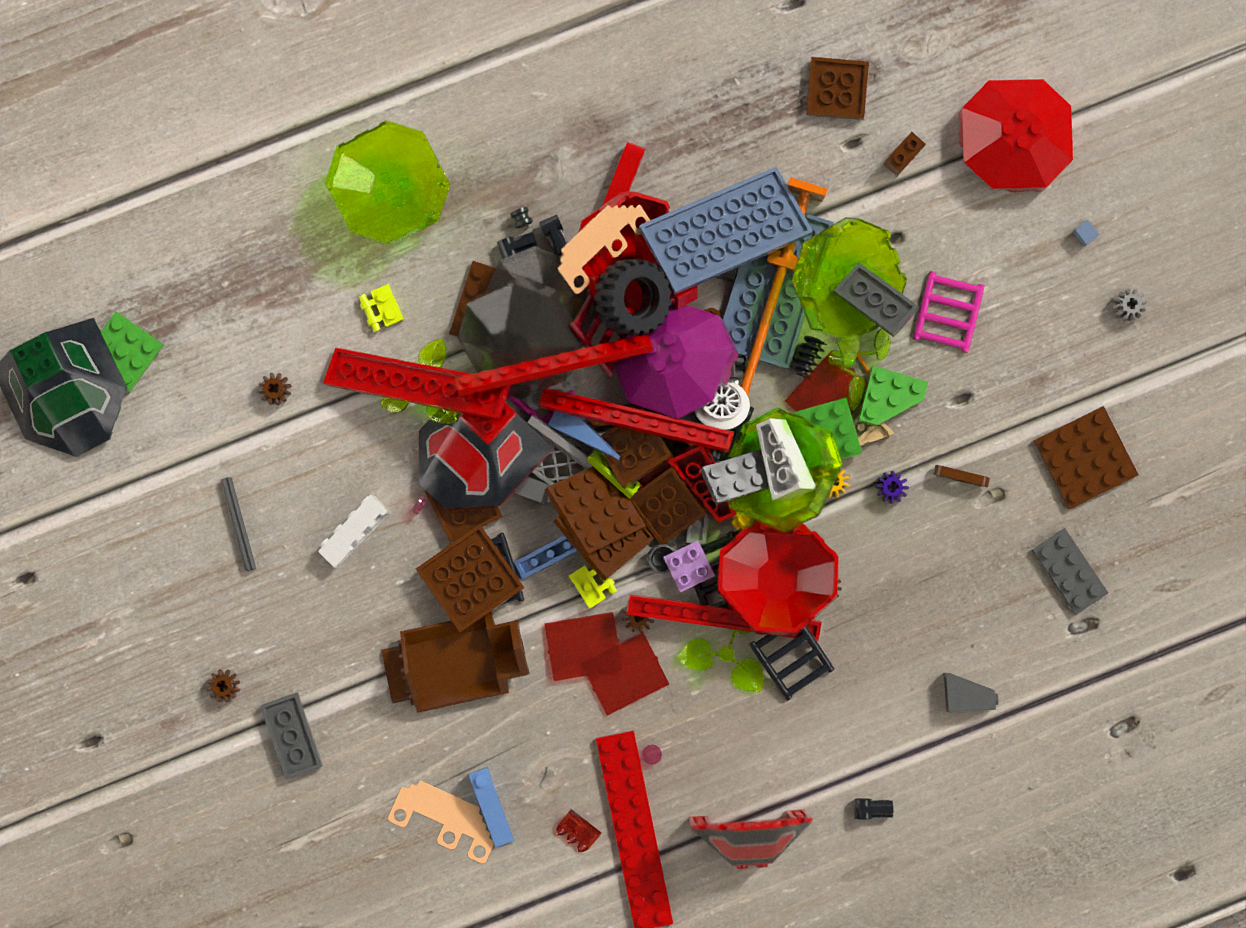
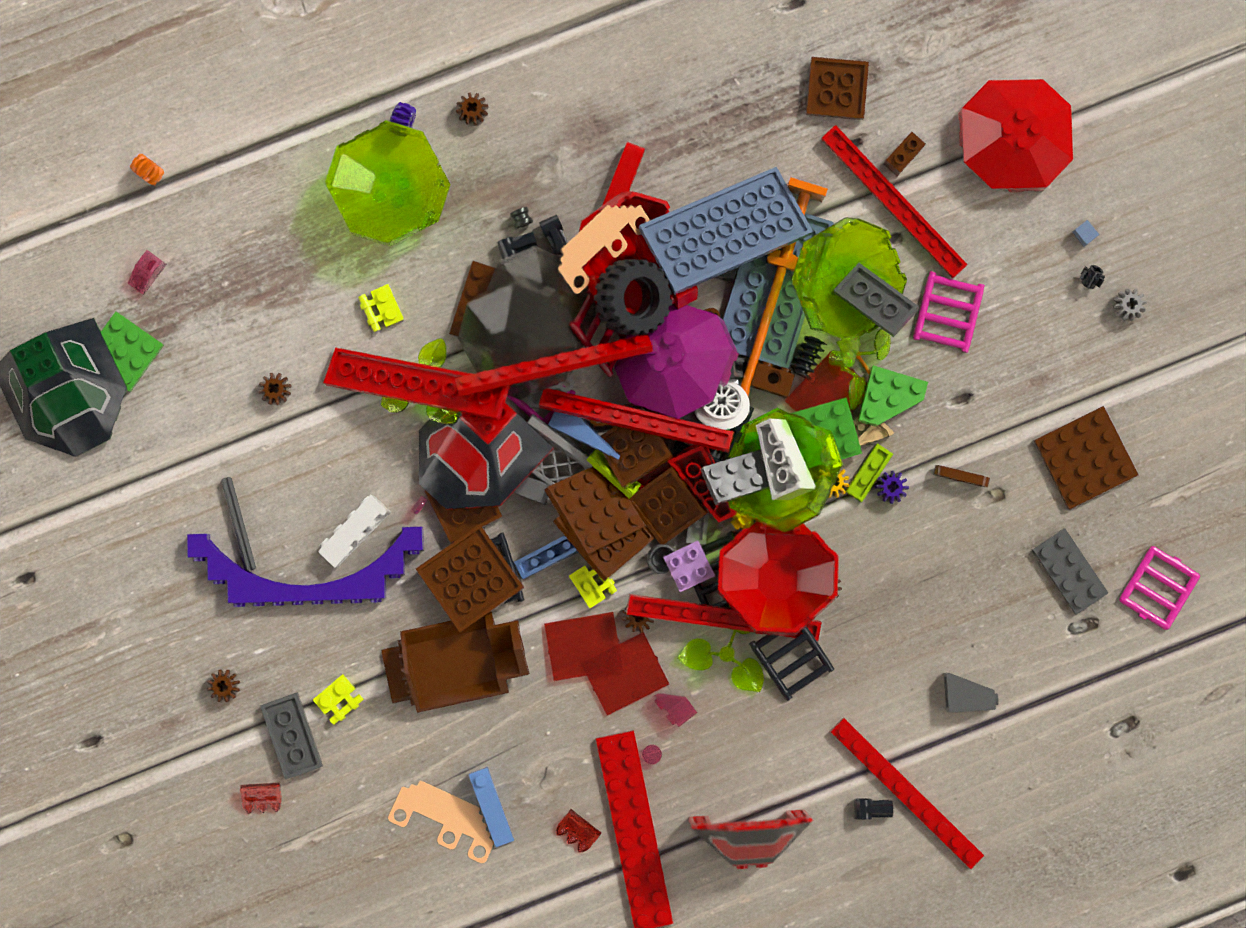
(146, 272): none -> clear pink slope
(147, 169): none -> orange gear
(251, 588): none -> dark purple arch
(261, 796): none -> clear red plate
(334, 694): none -> neon yellow plate
(403, 114): none -> dark purple gear
(474, 102): none -> reddish brown gear
(677, 706): none -> clear pink slope
(761, 382): none -> reddish brown brick
(869, 472): none -> lime tile
(894, 201): none -> red plate
(907, 793): none -> red plate
(1092, 277): none -> black gear
(1184, 591): none -> dark pink bar

